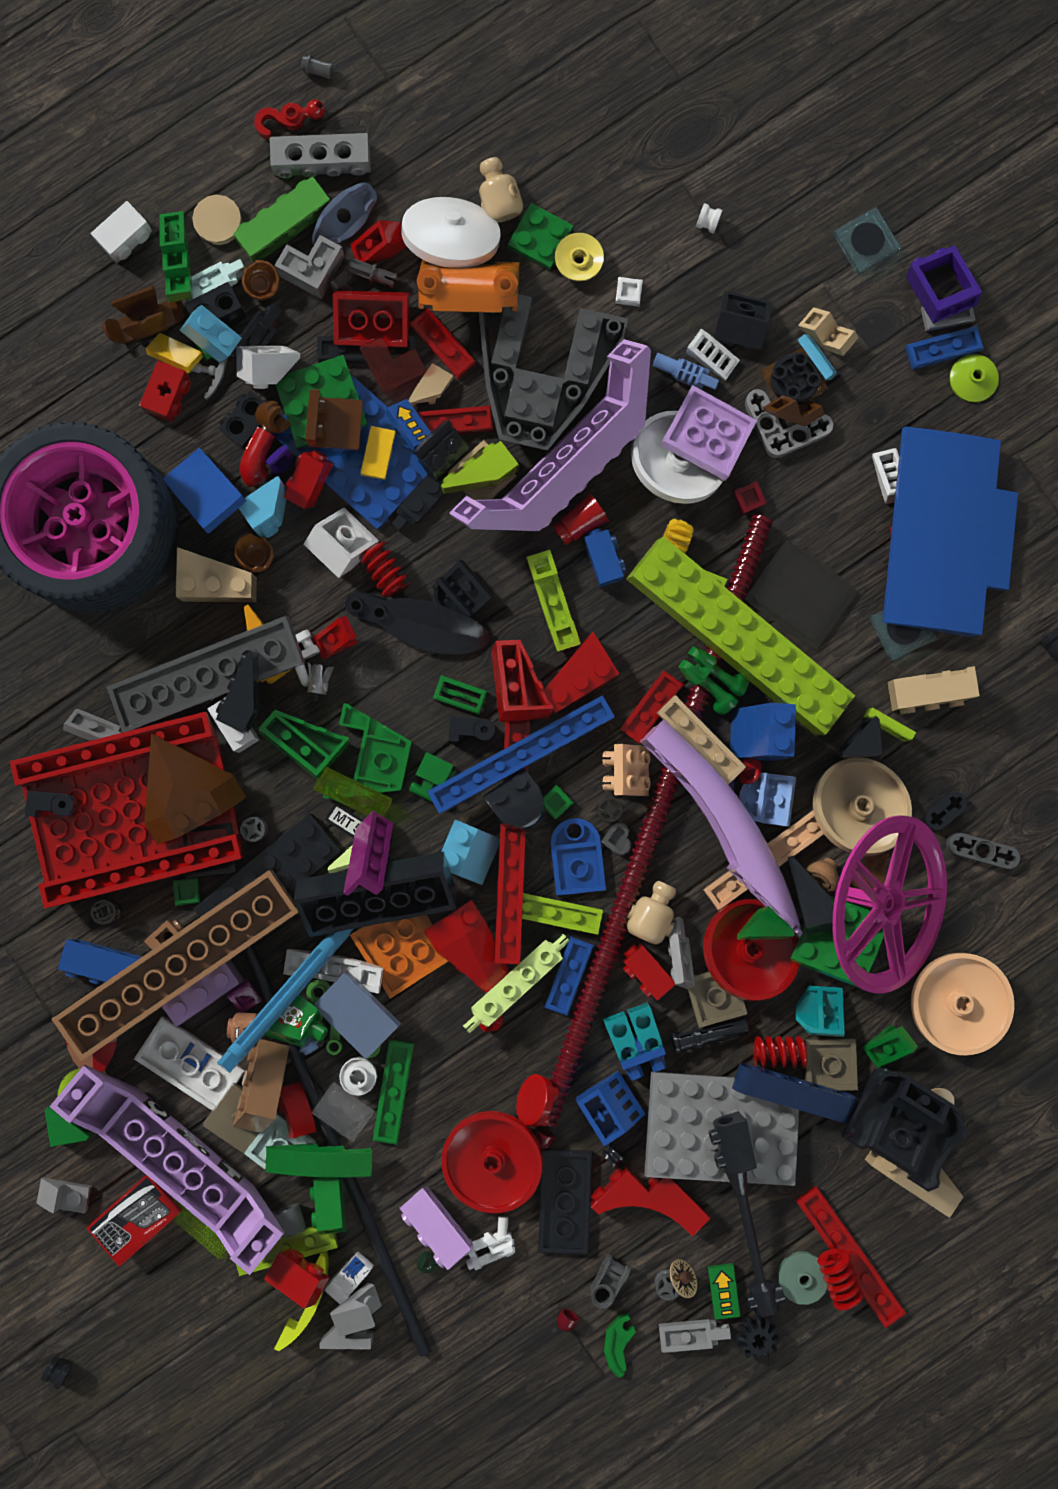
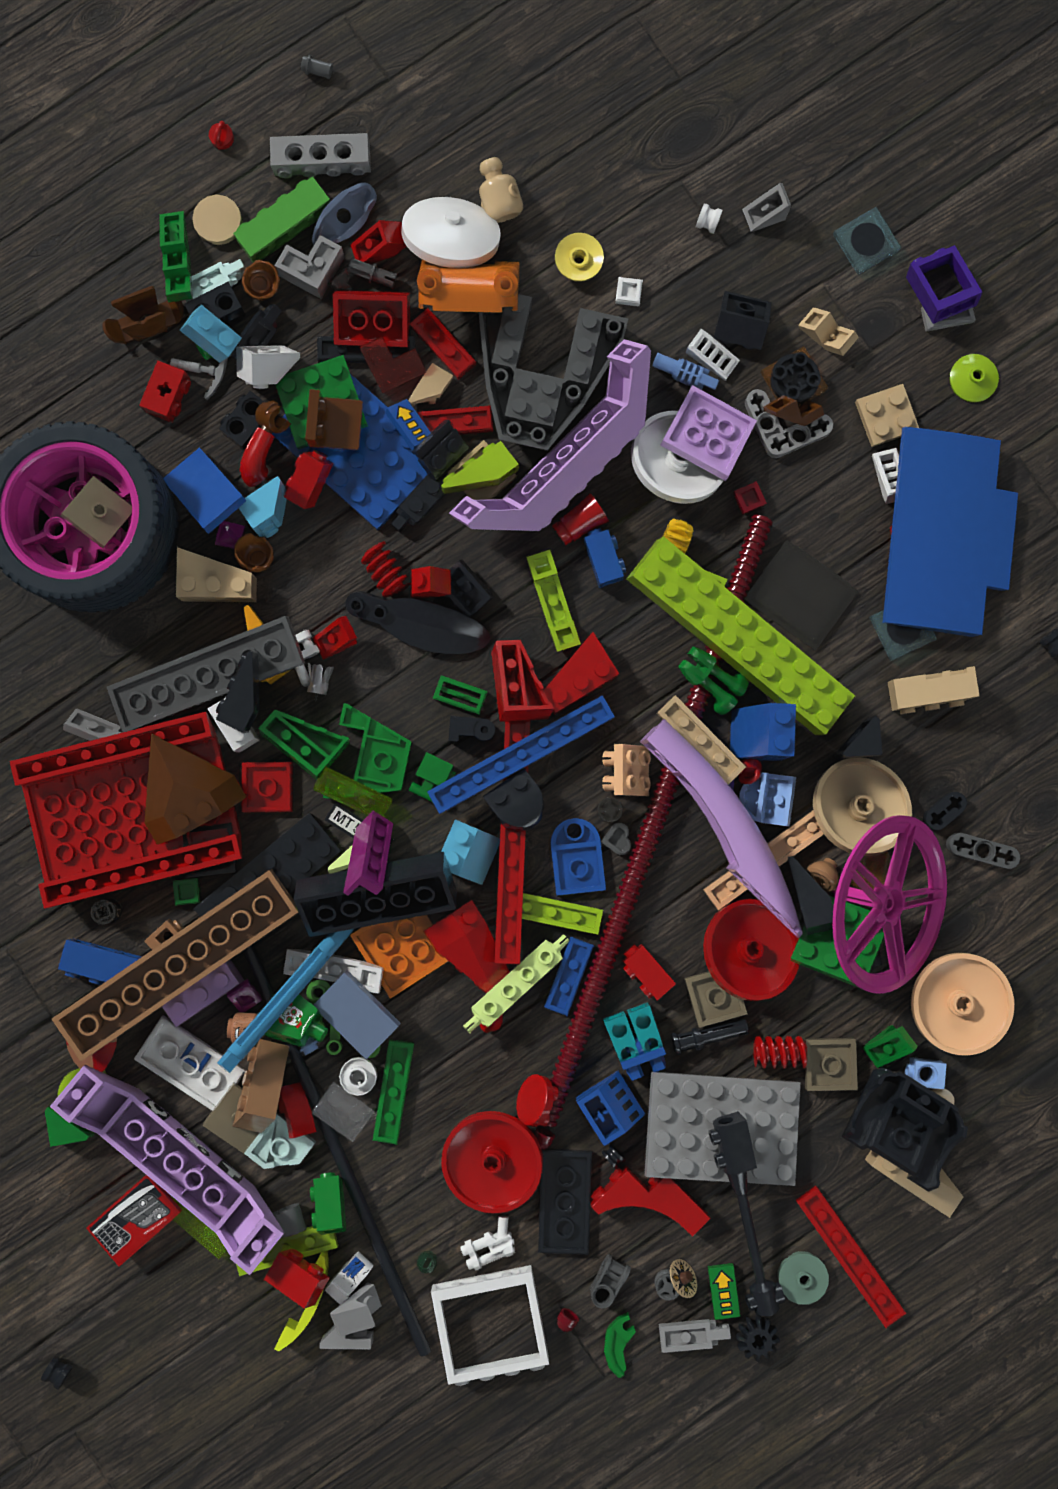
(59, 803): black leg -> none
(63, 1195): light grey slope -> none
(97, 512): none -> dark tan plate
(122, 232): white brick -> none
(174, 352): yellow tile -> none
(221, 135): none -> red tile
(228, 534): none -> magenta tile
(250, 828): dark grey wheel -> none
(267, 786): none -> red tile
(280, 461): dark purple slope -> none
(290, 117): red piece -> none
(318, 1161): green slope -> none
(340, 542): white slope -> none
(378, 453): yellow tile -> none
(430, 582): none -> red slope
(436, 1228): lavender brick -> none
(482, 1284): none -> white window
(539, 236): green plate -> none
(556, 802): green tile -> none
(645, 714): red tile -> none
(651, 916): tan piece -> none
(681, 955): light grey hinge -> none
(765, 925): green slope -> none
(768, 208): none -> light grey slope
(794, 1092): dark blue beam -> none
(817, 357): medium azure tile -> none
(821, 1011): teal slope -> none
(840, 1279): red piece -> none
(886, 414): none -> tan plate
(890, 725): lime tile -> none
(936, 1075): none -> light blue brick
(944, 347): blue tile -> none

